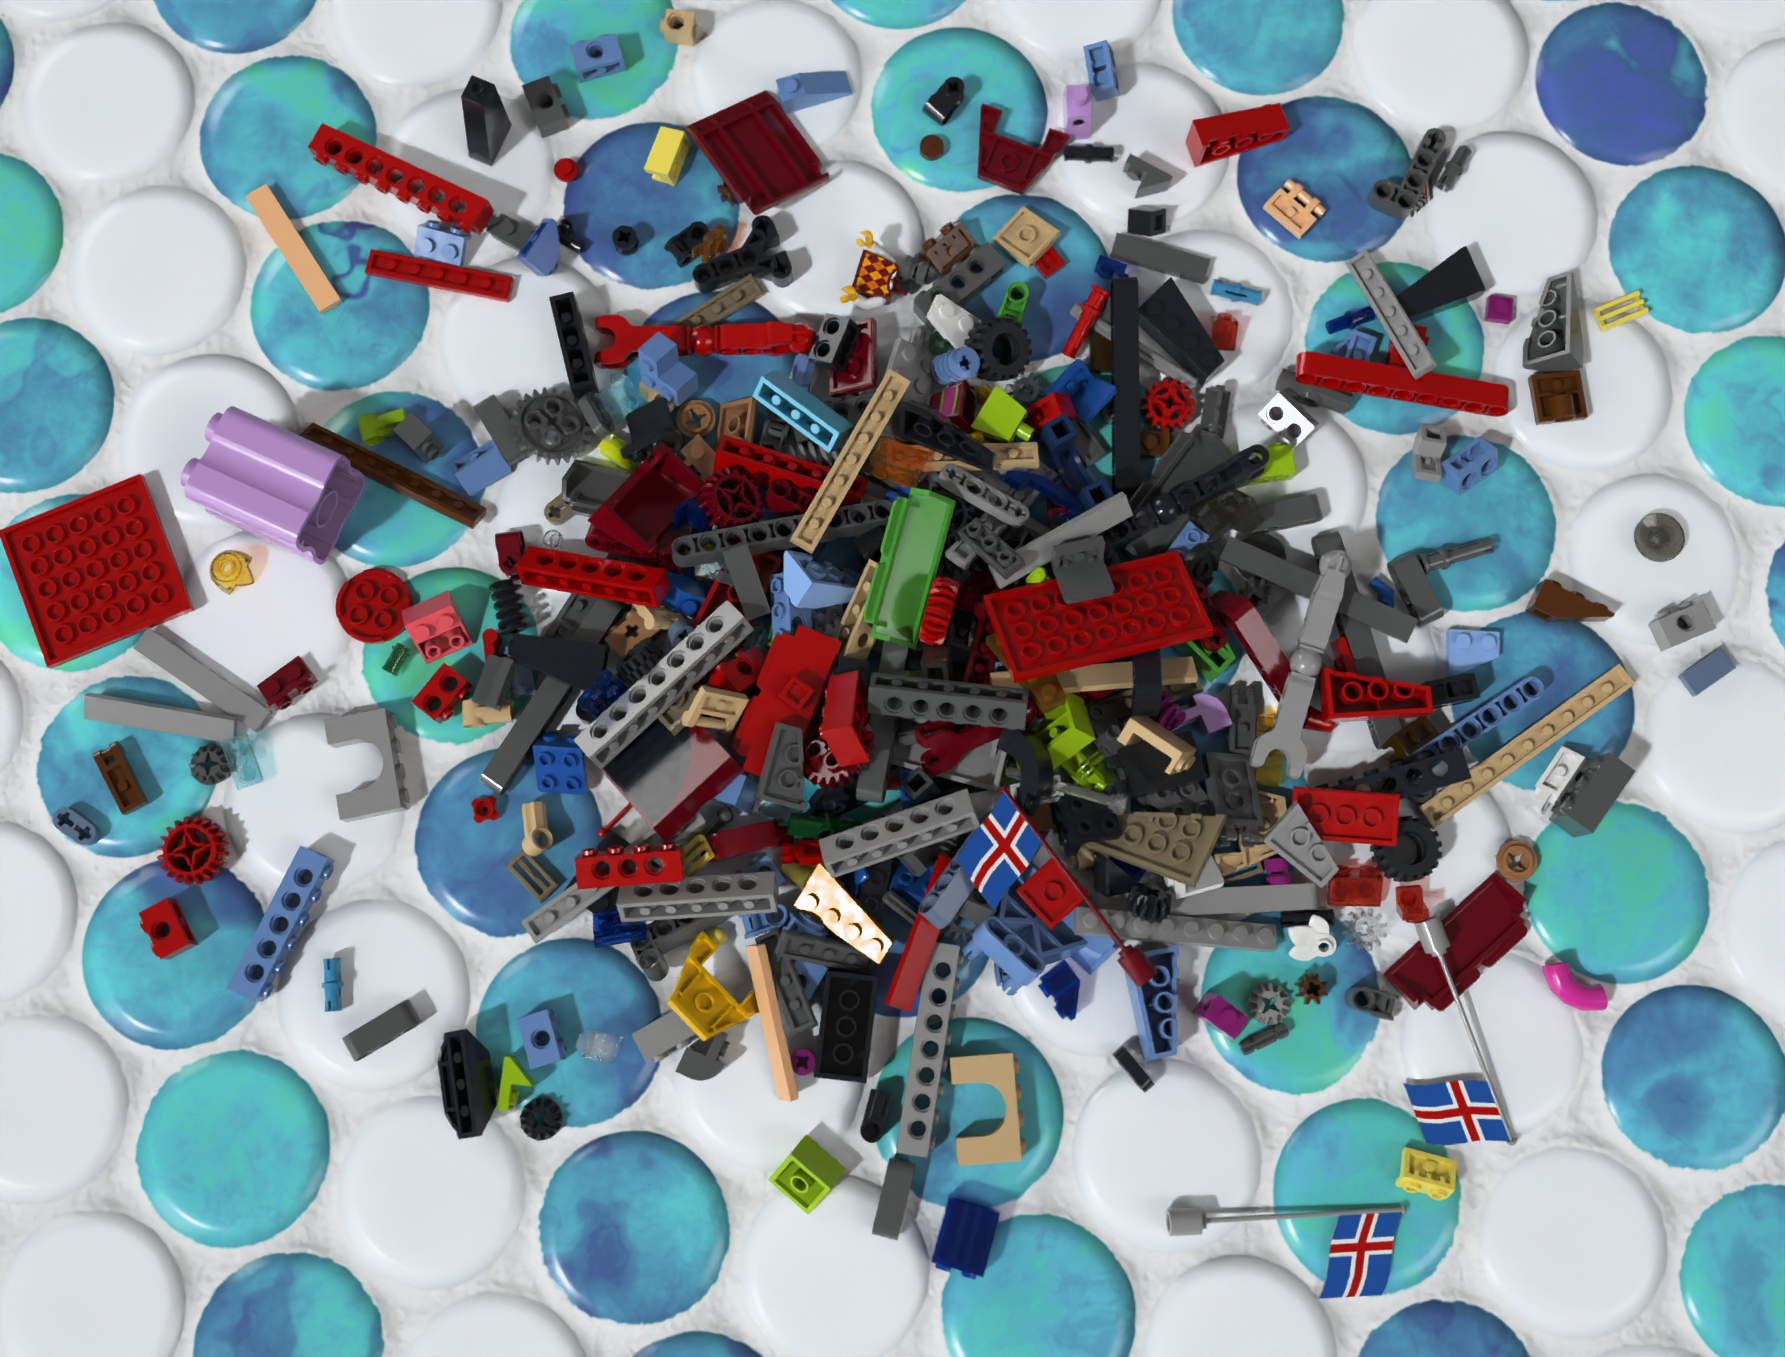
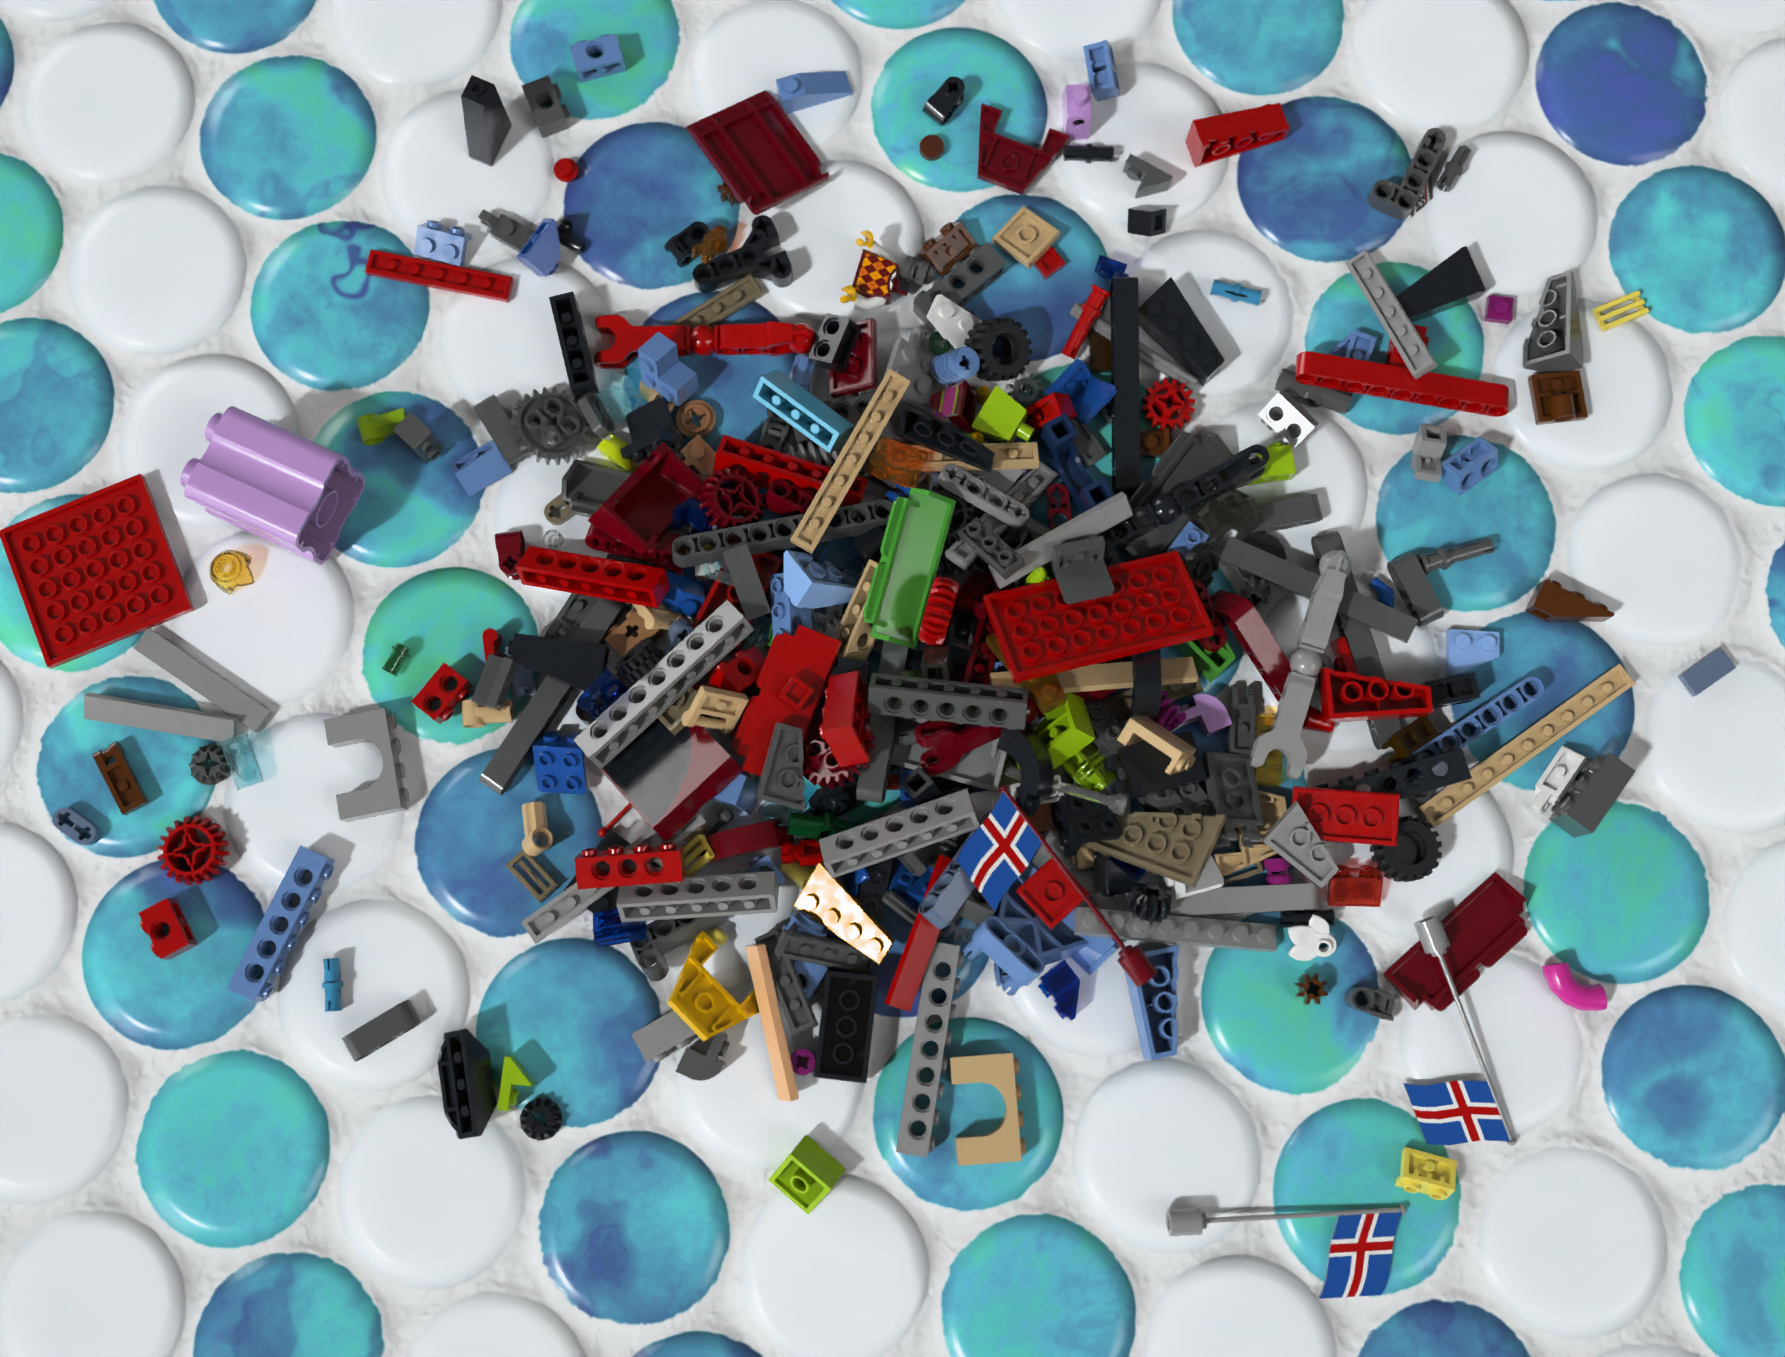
(287, 683): dark red bracket -> none
(293, 249): light nougat tile -> none
(329, 141): red brick -> none
(373, 605): red tile -> none
(399, 478): reddish brown plate -> none
(436, 627): coral slope -> none
(479, 804): red plate -> none
(508, 606): black piece -> none
(530, 1027): medium blue brick -> none
(599, 1045): clear brick -> none
(626, 246): black wheel -> none
(668, 155): light yellow hinge -> none
(681, 36): tan brick -> none
(738, 420): medium nougat slope -> none
(762, 922): medium blue piece -> none
(876, 1112): black piece -> none
(893, 1198): dark grey beam -> none
(965, 1237): clear blue brick -> none
(1014, 308): bright green piece -> none
(1020, 480): clear blue slope -> none
(1133, 1069): black beam -> none
(1160, 258): dark grey tile -> none
(1215, 410): dark grey hinge -> none
(1220, 1015): magenta torso -> none
(1224, 331): clear red bracket -> none
(1256, 1004): light grey gear -> none
(1263, 1039): dark grey axle -> none
(1290, 212): light nougat plate -> none
(1350, 320): clear blue axle -> none
(1373, 930): clear gear -> none
(1410, 903): clear red bracket -> none
(1527, 861): medium nougat gear -> none
(1668, 532): clear smoke dish -> none
(1695, 619): light grey brick -> none

